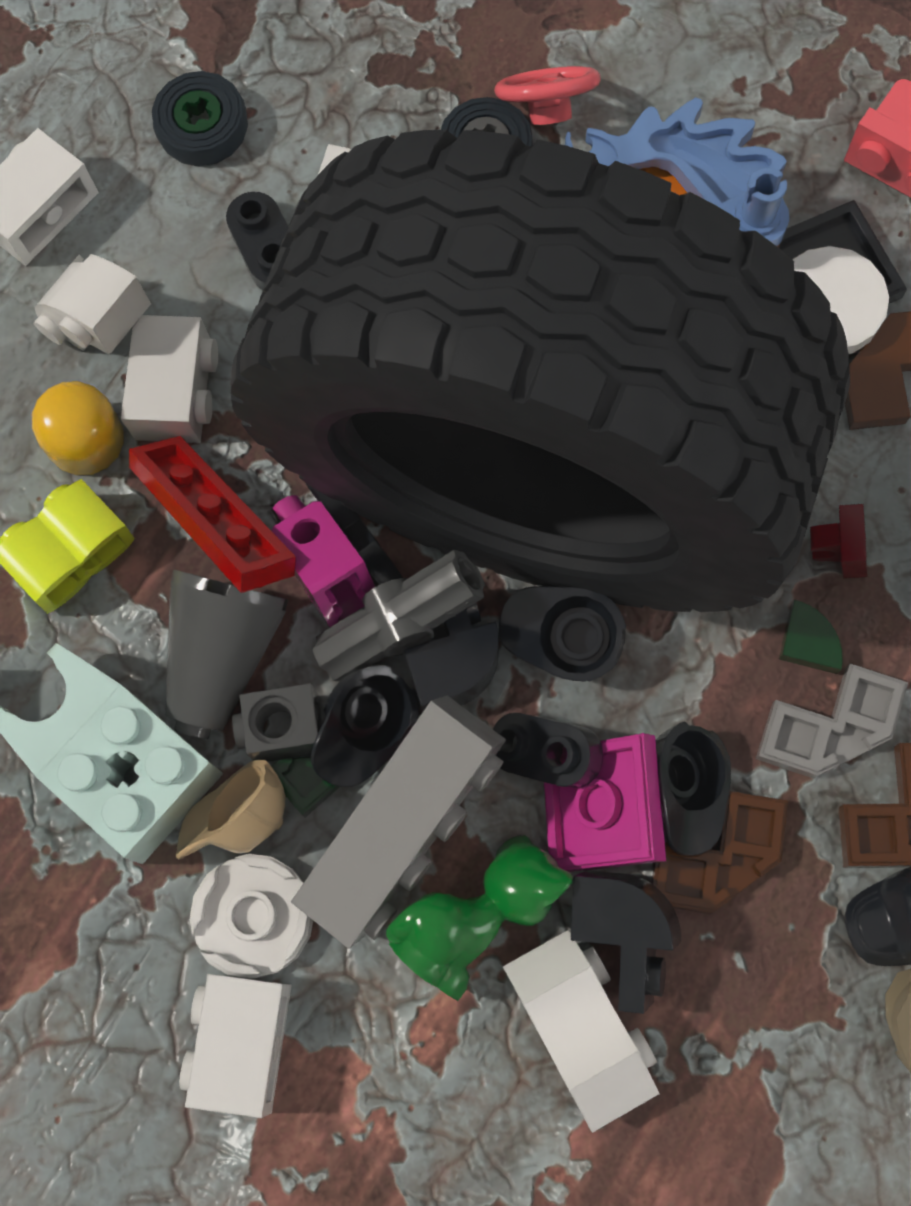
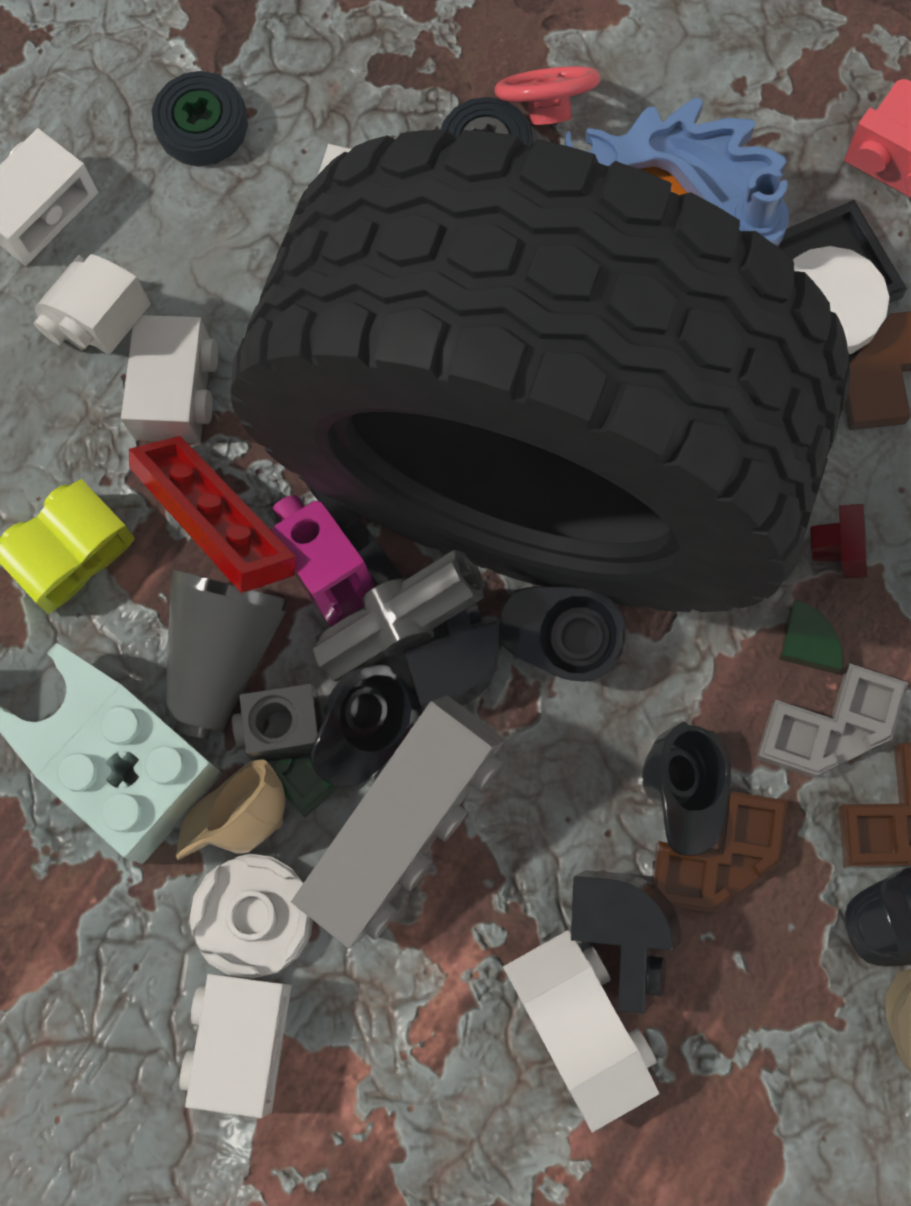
(77, 428): yellow helmet -> none
(257, 237): black plate -> none
(446, 933): green animal -> none
(540, 749): black plate -> none
(614, 816): dark pink tile -> none

